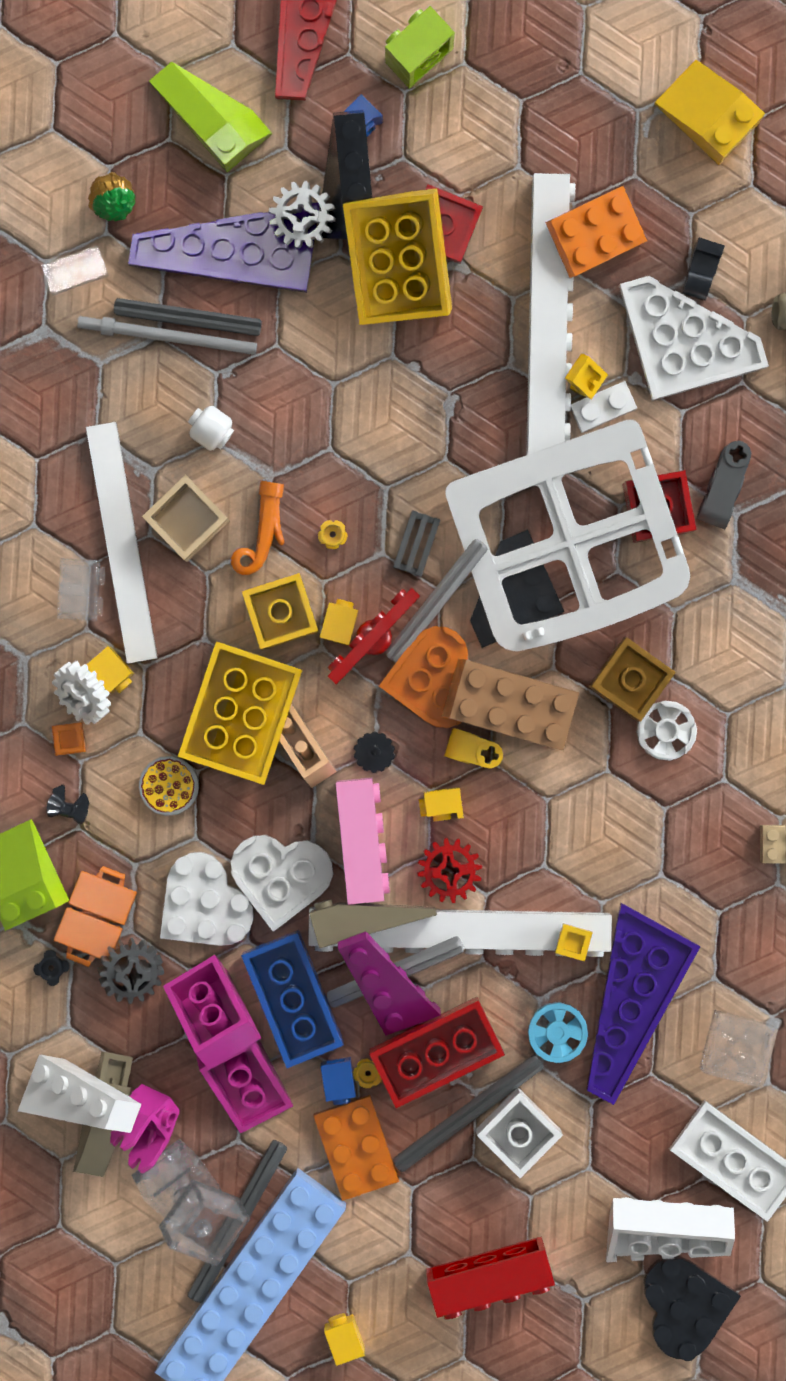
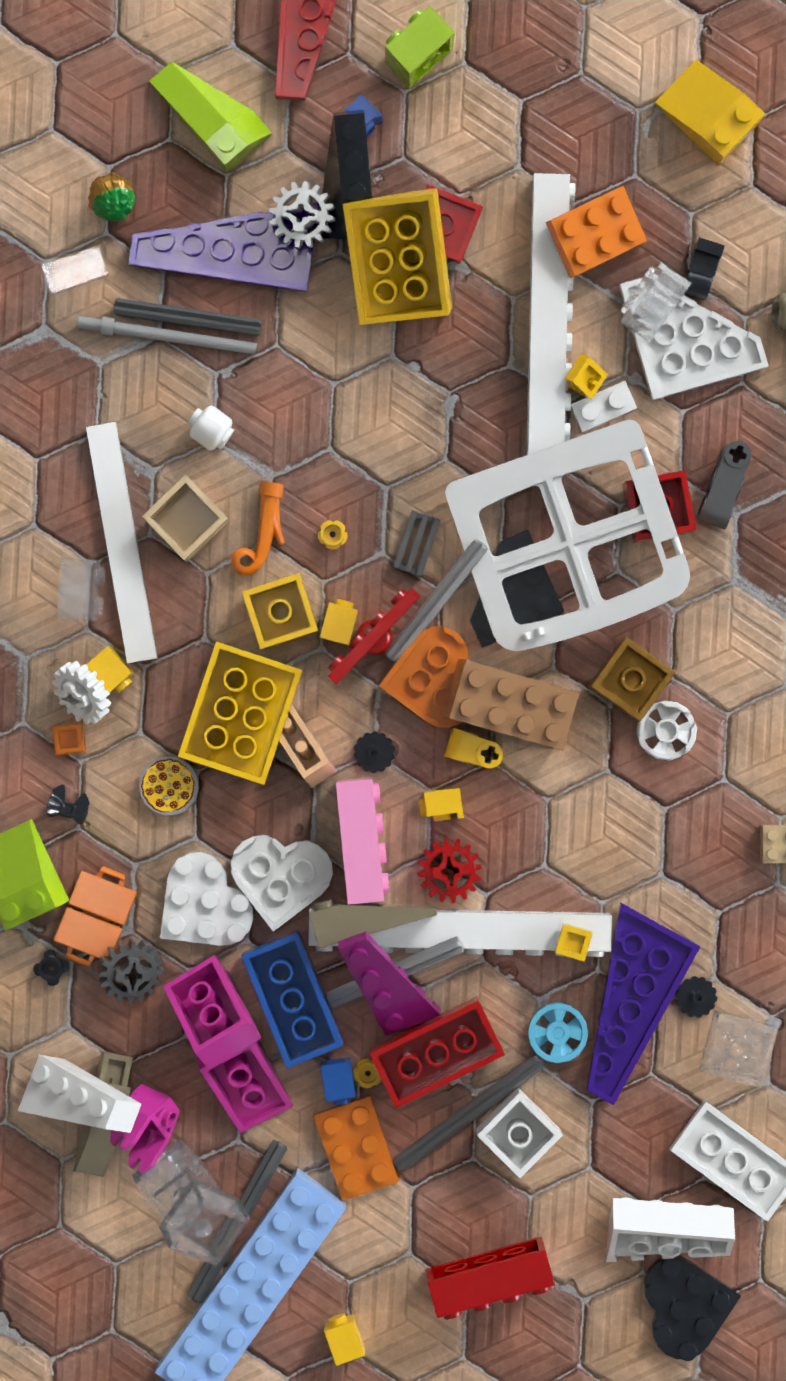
(658, 296): none -> clear brick
(696, 996): none -> black piece

